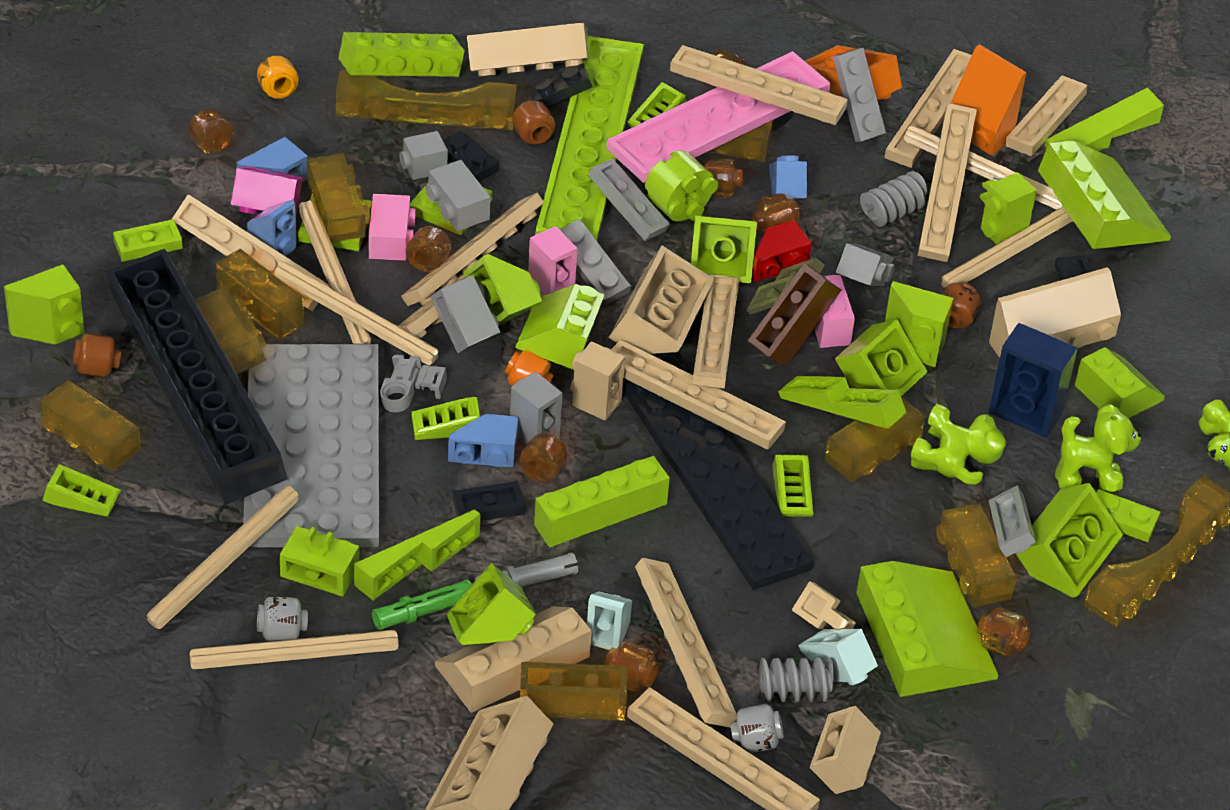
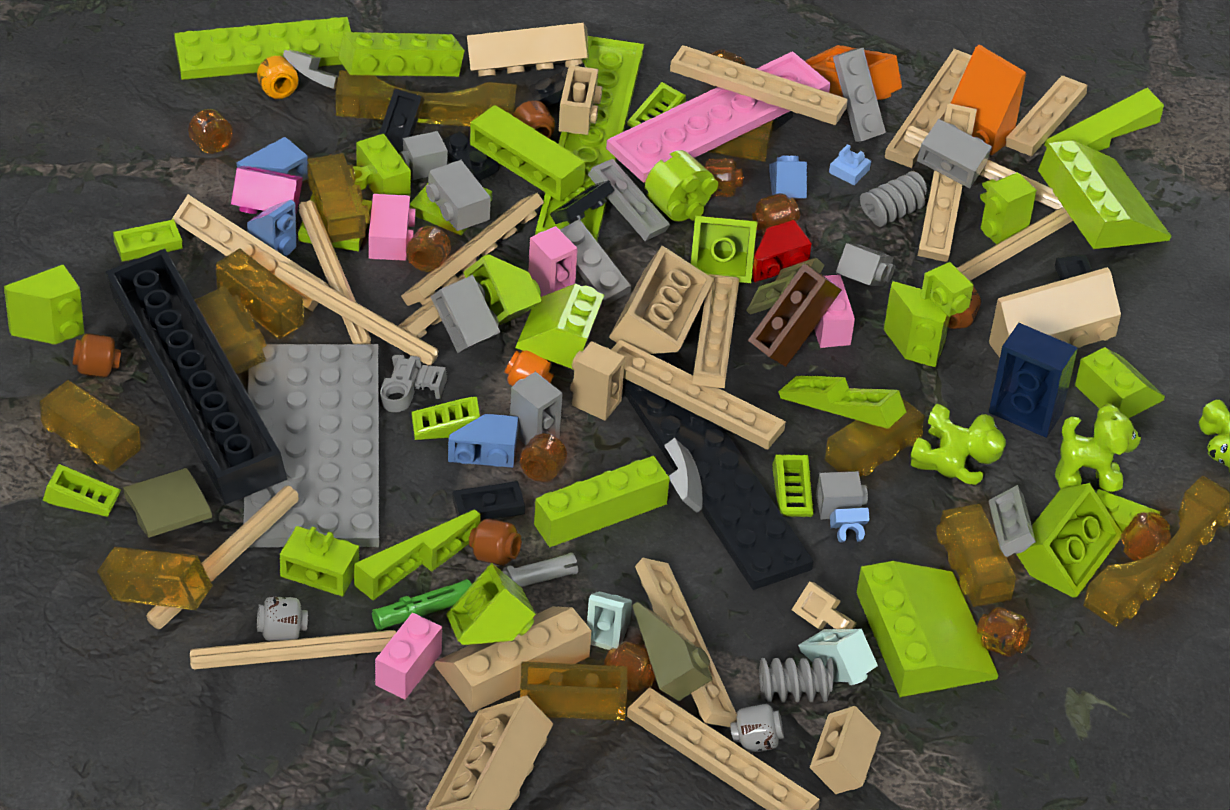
(155, 578): none -> clear yellow brick
(167, 502): none -> olive slope
(244, 48): none -> lime plate
(308, 66): none -> light grey slope
(381, 167): none -> lime brick
(401, 117): none -> black plate
(408, 656): none -> bright pink brick
(495, 542): none -> dark orange head
(527, 153): none -> lime brick
(579, 100): none -> tan brick
(589, 198): none -> black plate
(674, 659): none -> olive slope
(686, 478): none -> light grey slope
(839, 491): none -> light grey brick
(849, 519): none -> light blue tile
(850, 165): none -> light blue tile
(882, 359): lime slope -> none
(947, 289): none -> lime brick
(954, 153): none -> light grey brick
(1145, 535): none -> clear orange head

